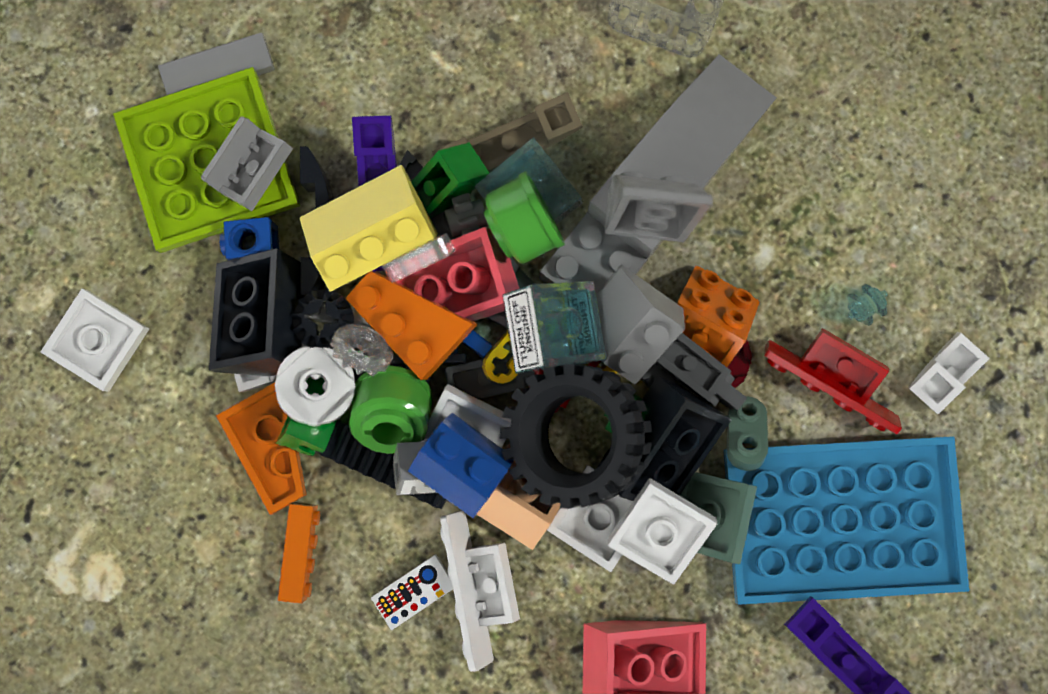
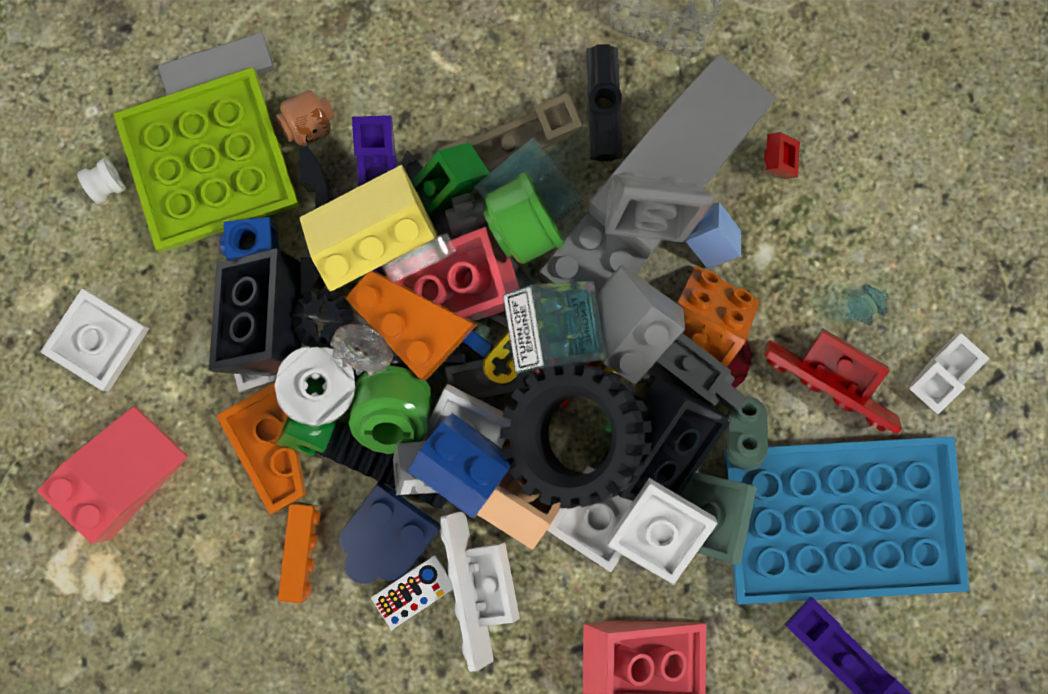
(101, 181): none -> white wheel
(113, 476): none -> coral slope
(246, 163): light grey bracket -> none
(305, 118): none -> nougat head
(385, 536): none -> dark blue plate
(603, 82): none -> black piece
(715, 237): none -> light blue panel
(782, 155): none -> red plate

